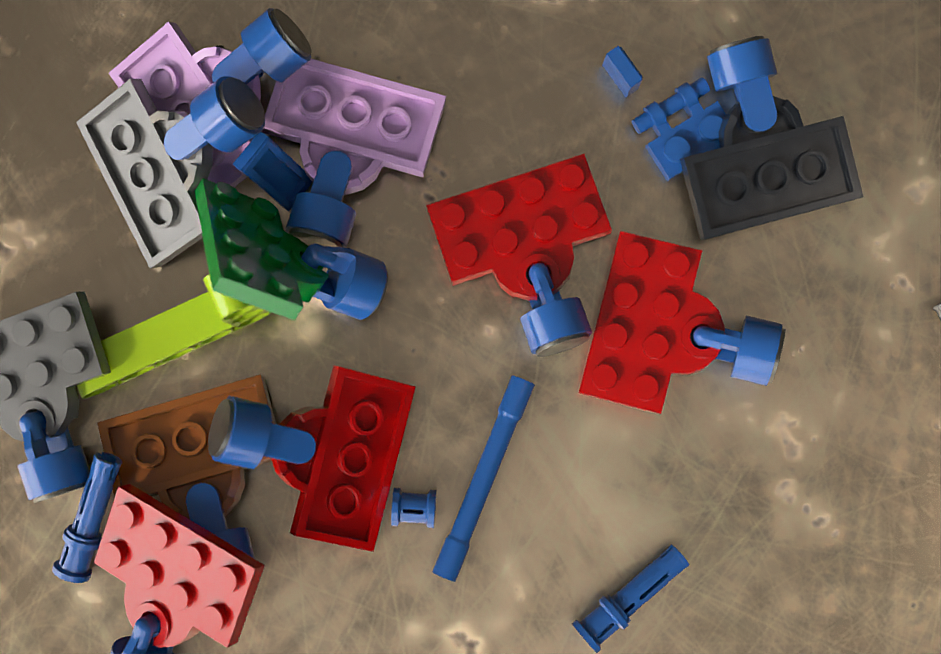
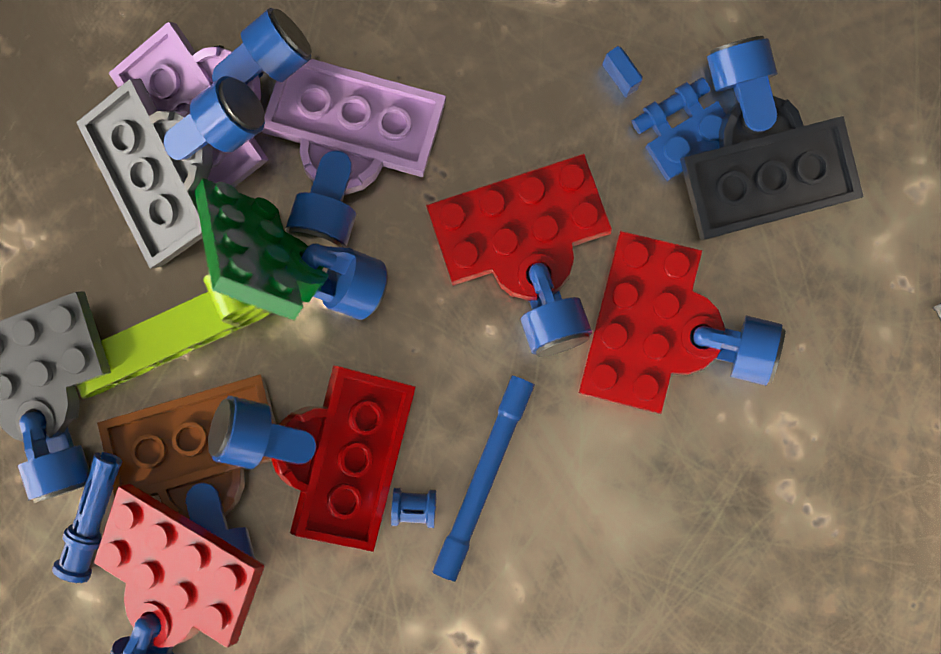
(272, 170): blue tile -> none
(616, 610): blue pin -> none

